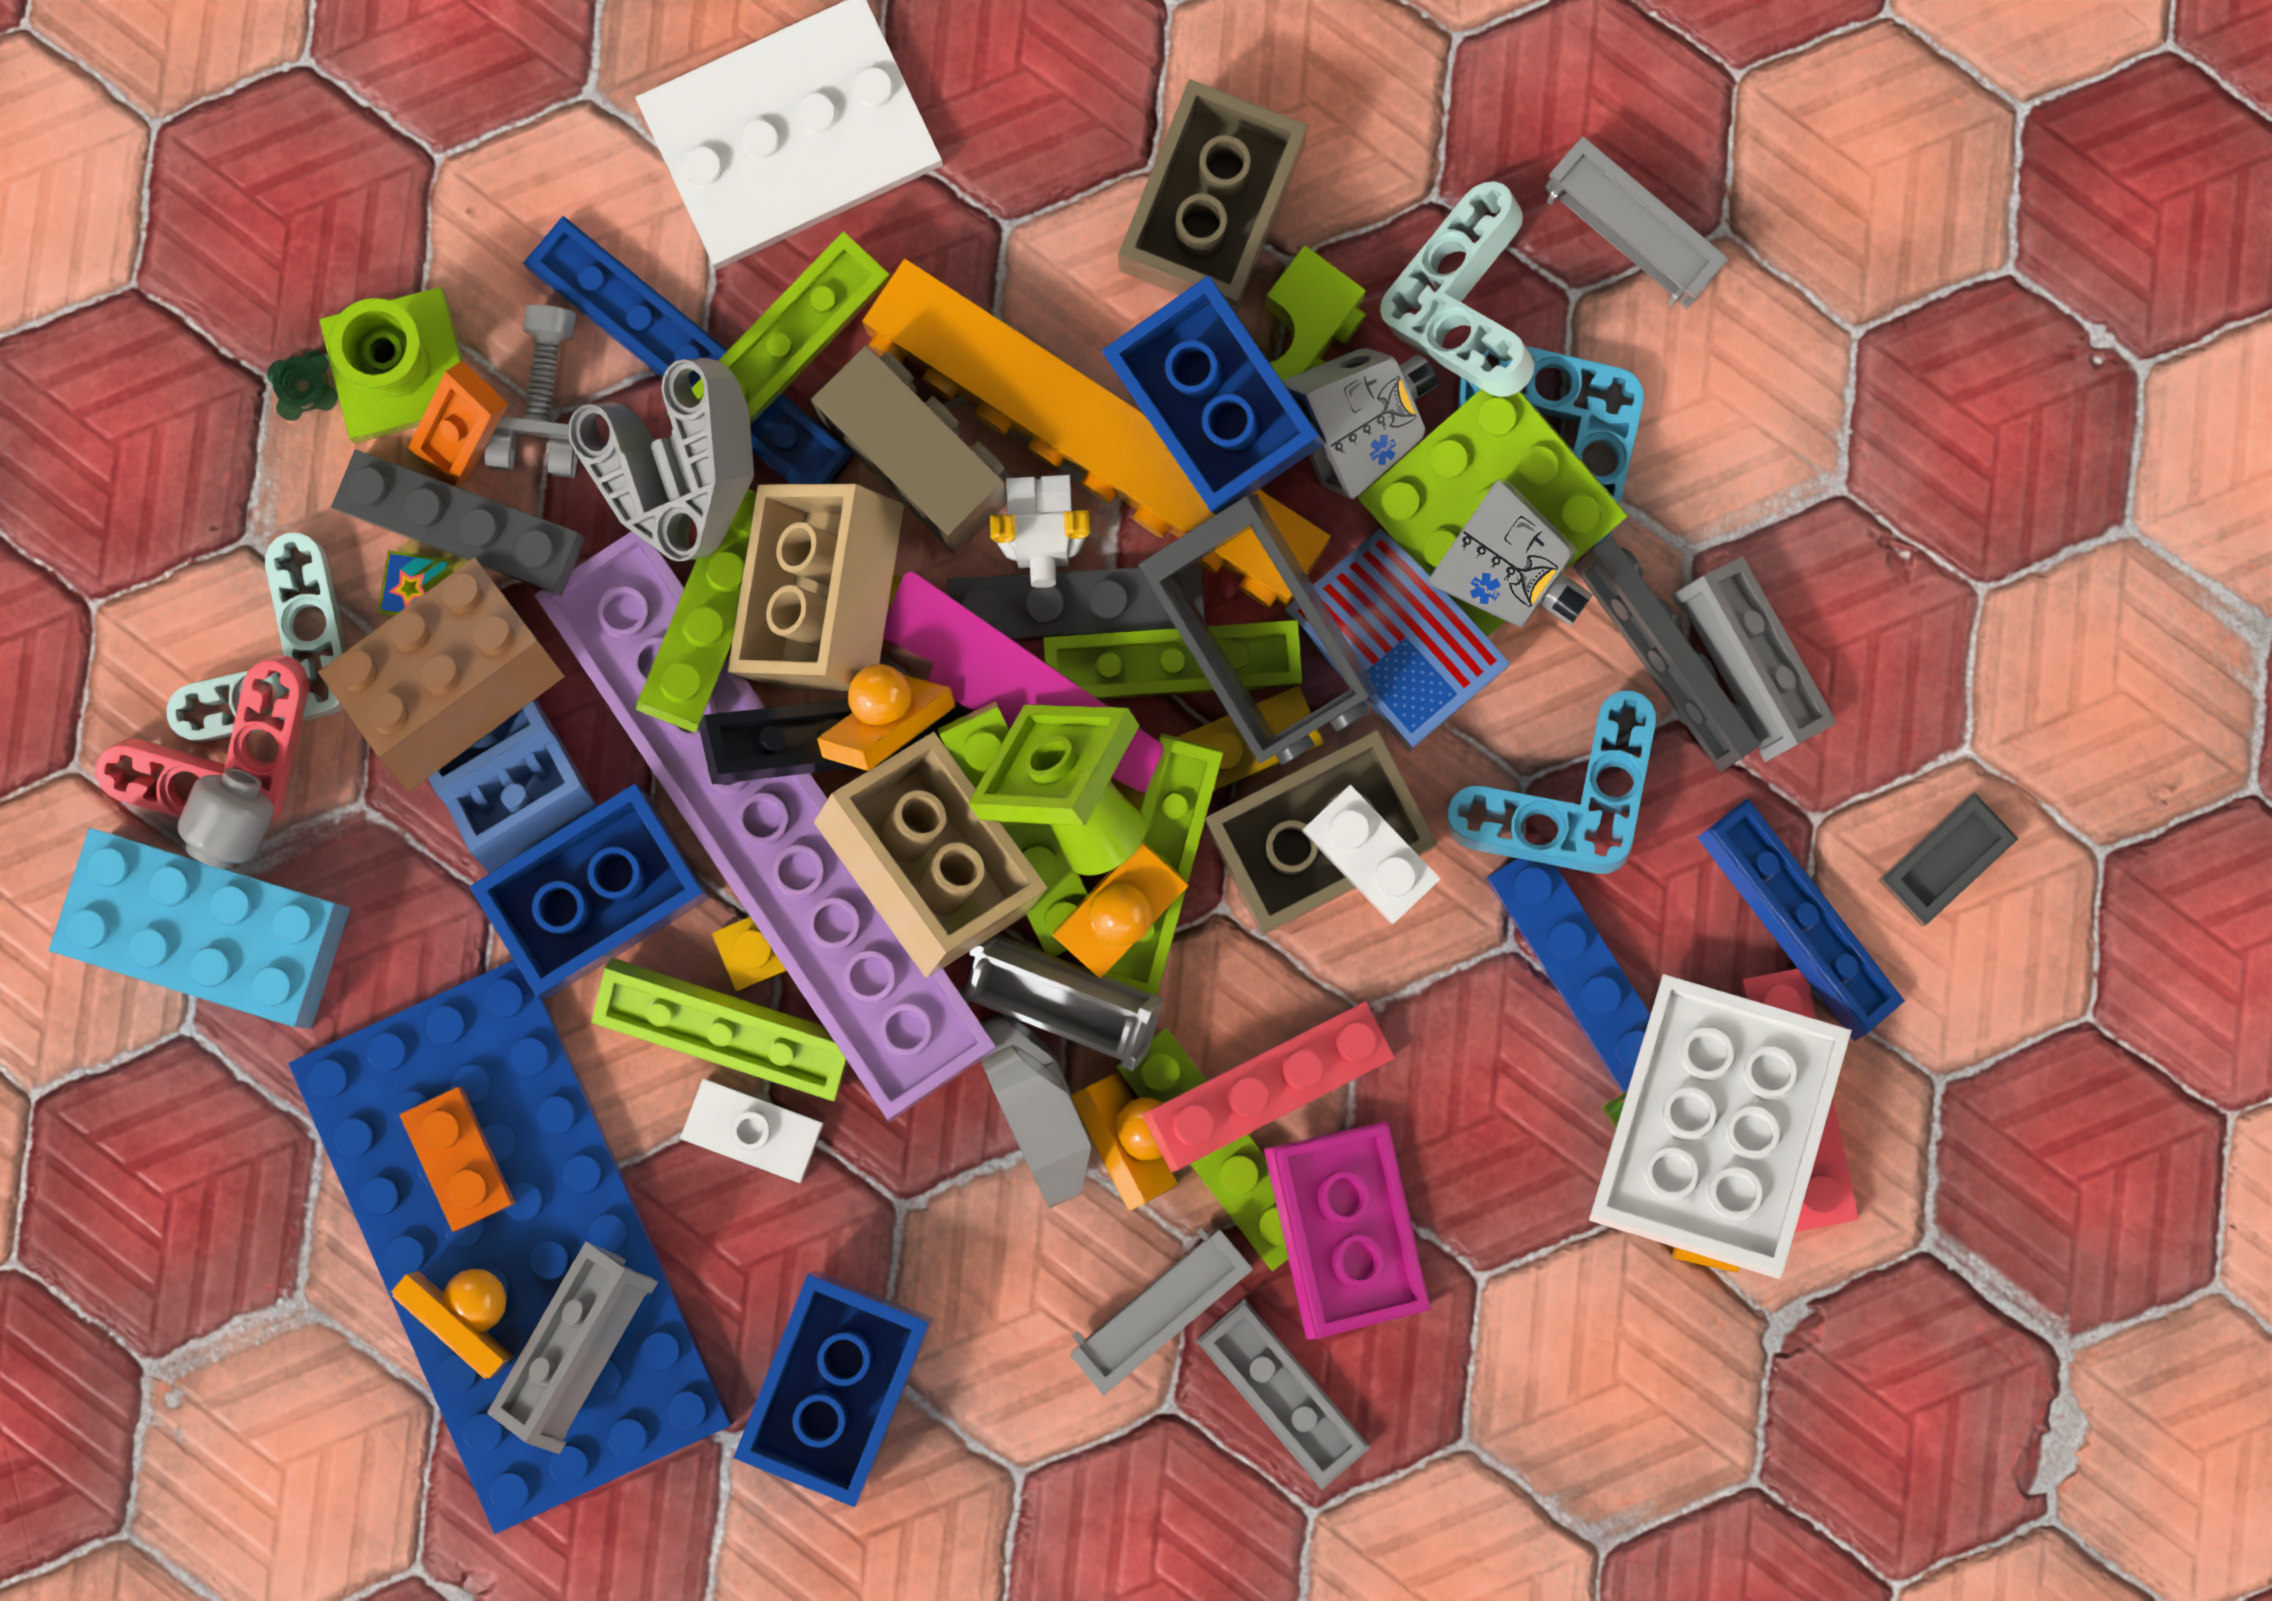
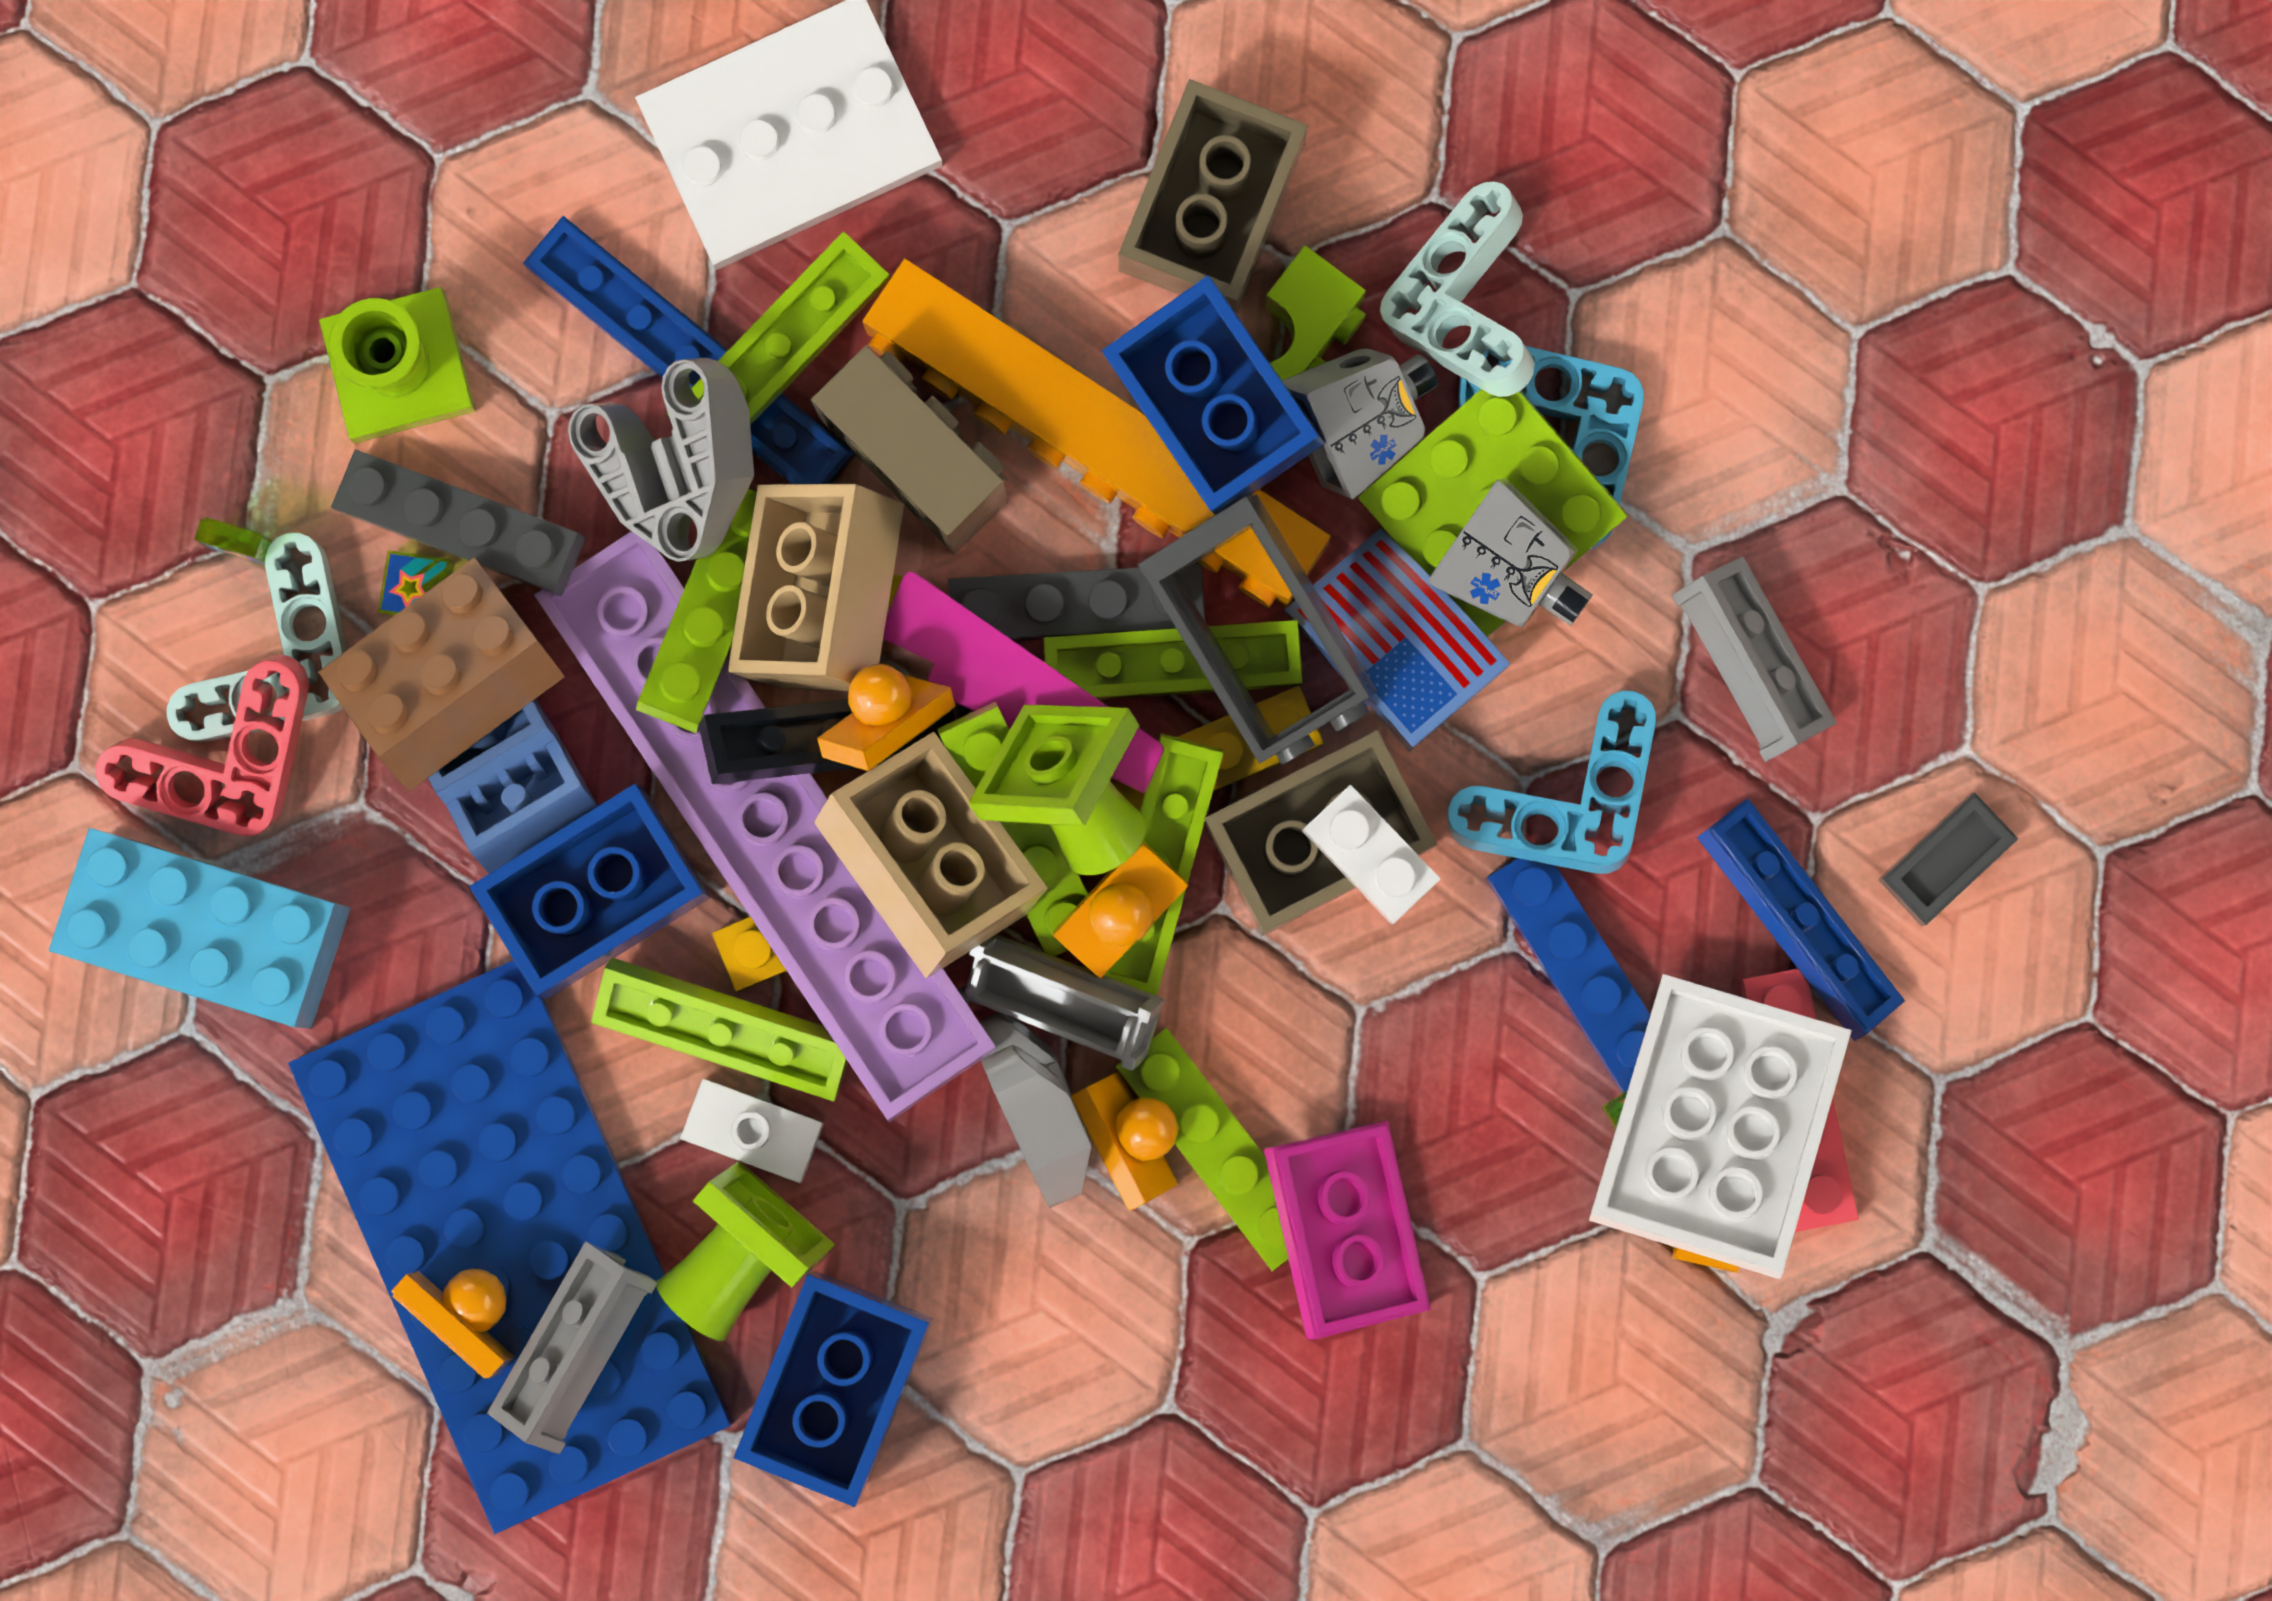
(225, 818): light grey head -> none
(232, 540): none -> clear neon green tile
(288, 373): clear green plate -> none
(457, 424): orange plate -> none
(457, 1159): orange plate -> none
(548, 328): light grey bar -> none
(752, 1238): none -> lime plant
(1040, 526): white piece -> none
(1160, 1311): light grey container -> none
(1268, 1087): coral plate -> none
(1283, 1393): light grey tile -> none
(1635, 222): light grey container -> none
(1655, 638): dark grey plate -> none

